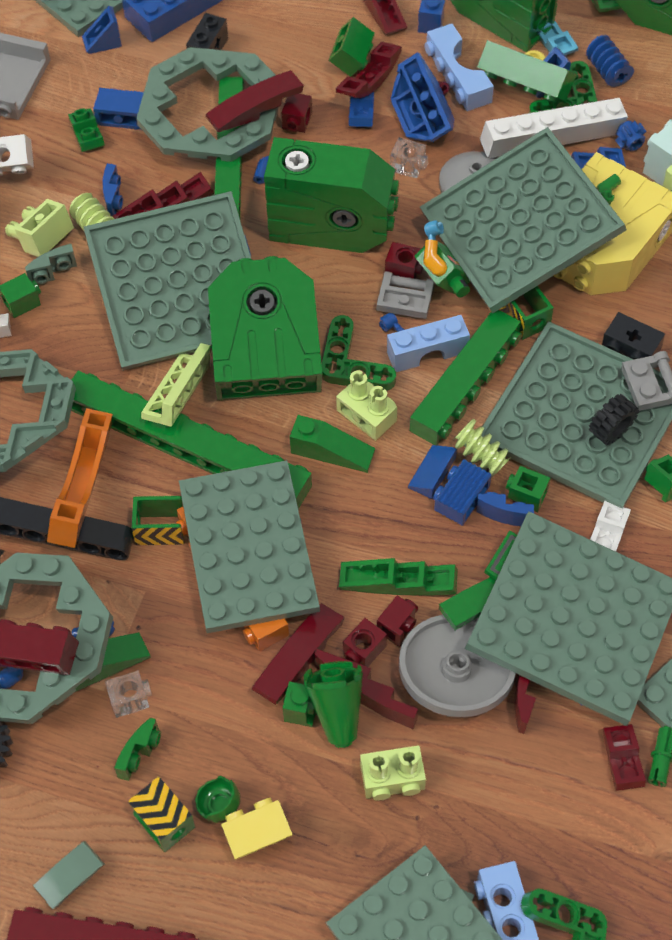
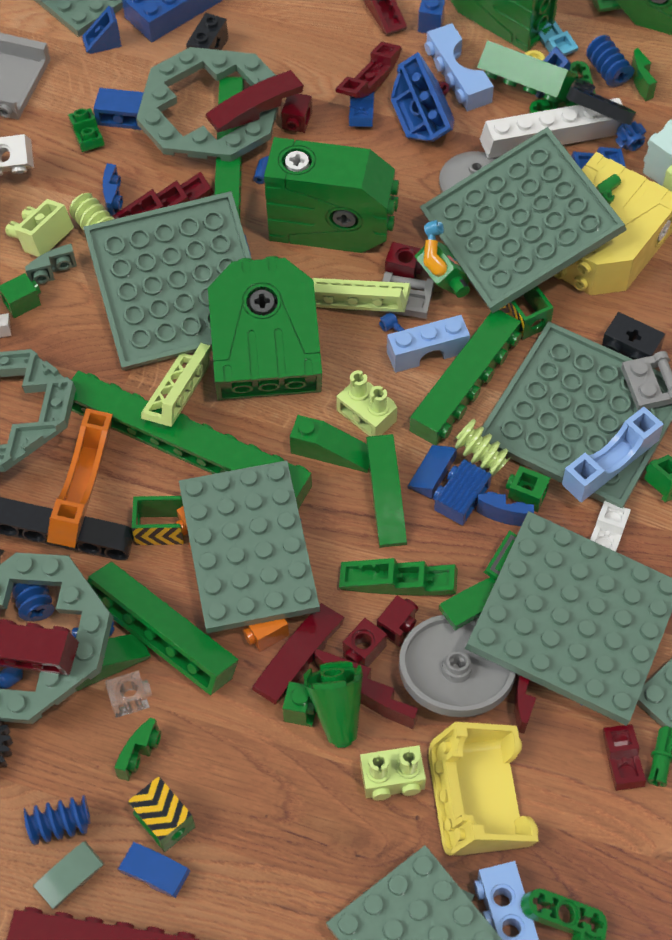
(32, 601): none -> blue piece
(57, 820): none -> blue piece
(154, 869): none -> blue slope
(163, 629): none -> green brick
(217, 799): green hair -> none
(256, 828): light yellow brick -> none
(347, 366): green beam -> none
(352, 47): green brick -> none
(361, 294): none -> yellowish green fence
(386, 491): none -> green slope
(408, 157): clear brick -> none
(477, 789): none -> light yellow windscreen
(582, 94): none -> black beam
(613, 419): black tyre -> none
(632, 440): none -> light blue arch
(642, 78): none -> green slope

